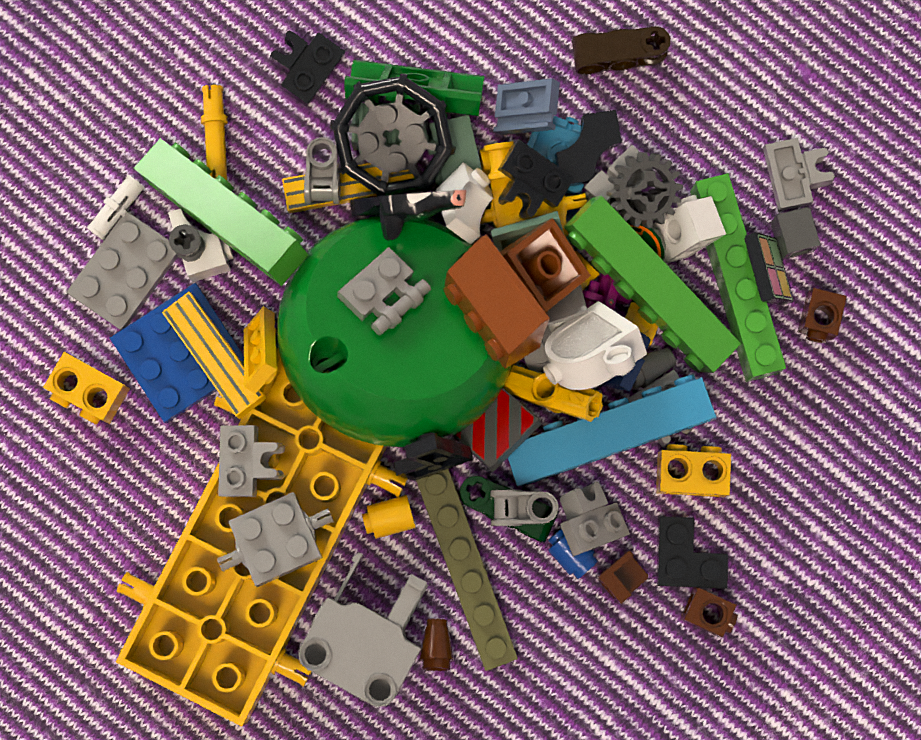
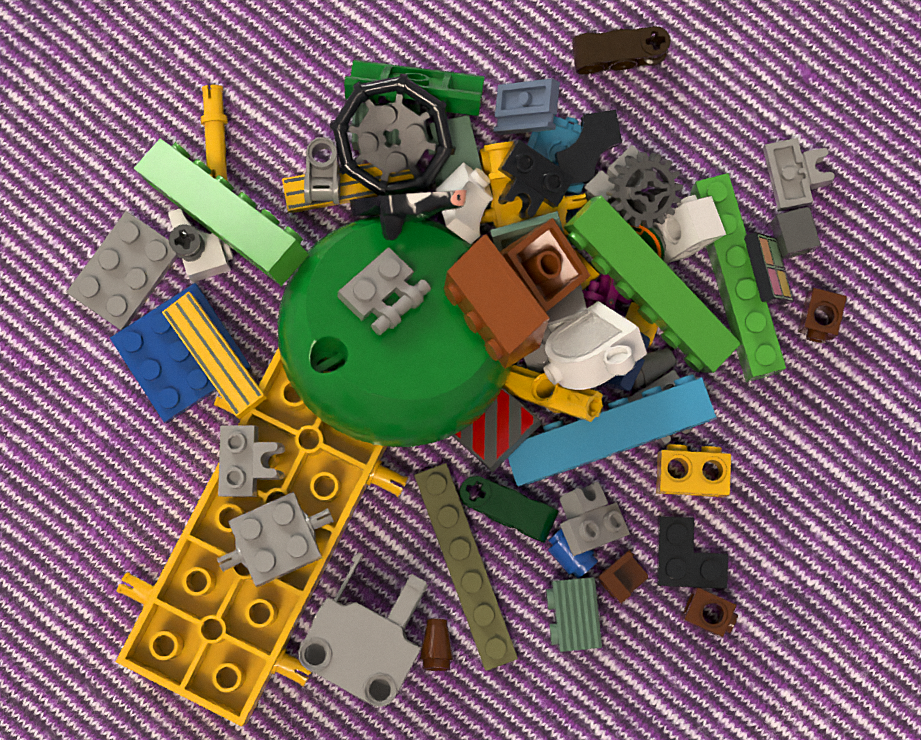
(89, 383): yellow brick -> none
(115, 207): white pin -> none
(260, 350): yellow plate -> none
(306, 65): black plate -> none
(389, 517): yellow brick -> none
(431, 455): black plate -> none
(520, 507): light grey piece -> none
(575, 614): none -> sand green brick

